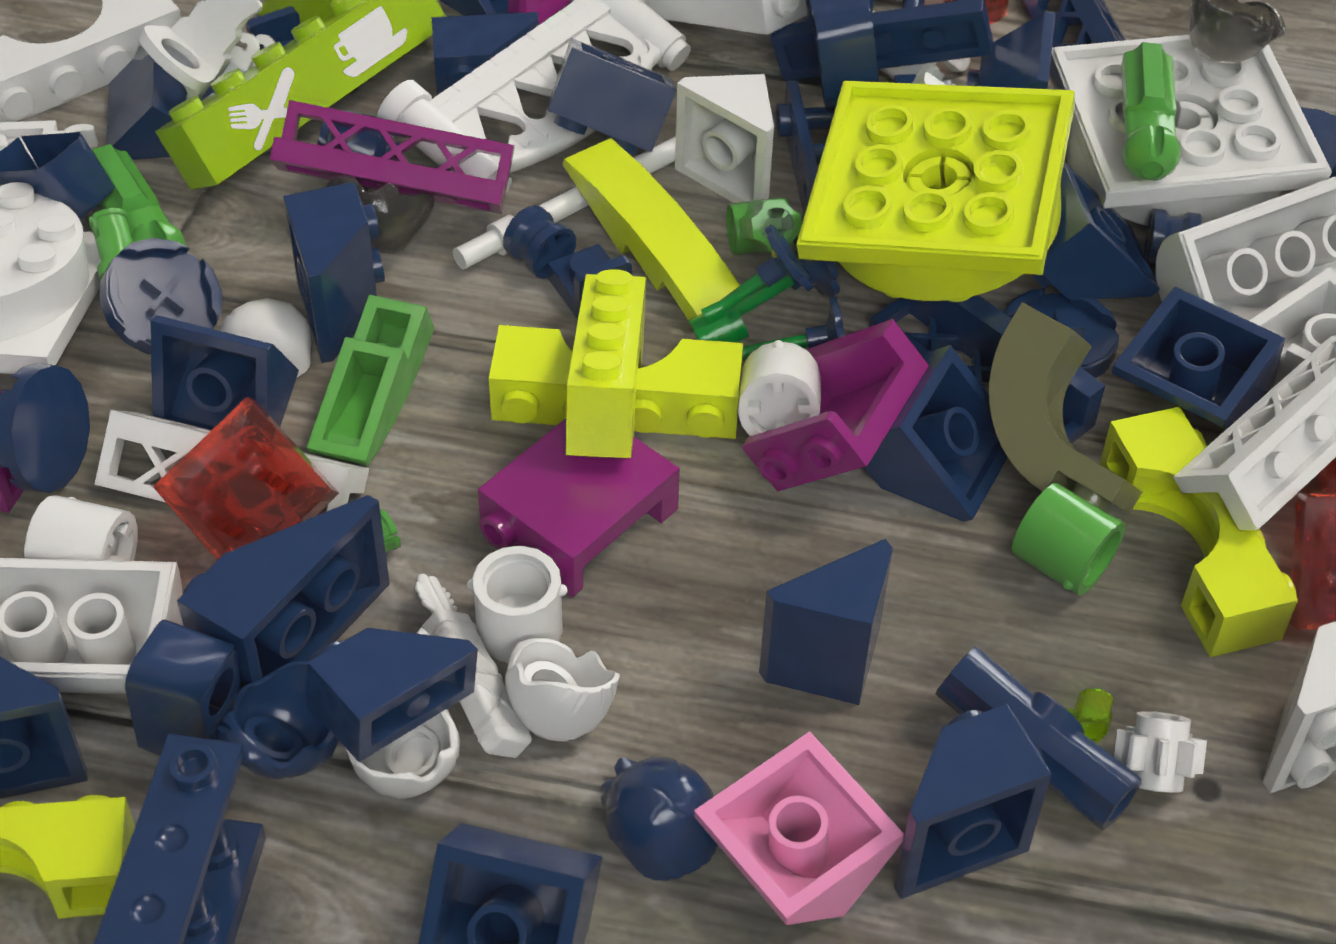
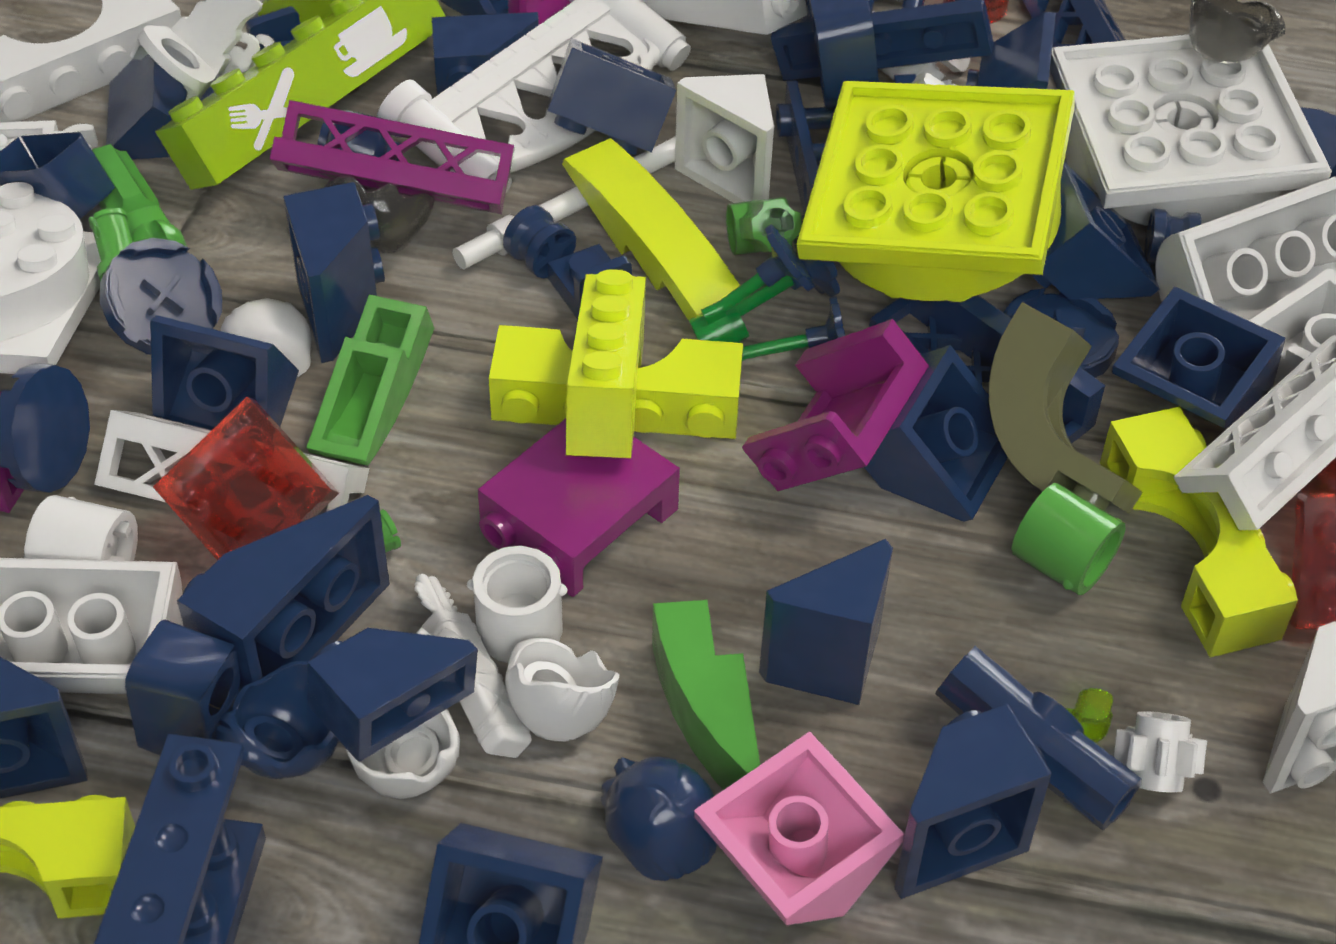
(705, 690): none -> bright green slope
(778, 387): white piece -> none
(1149, 113): bright green piece -> none

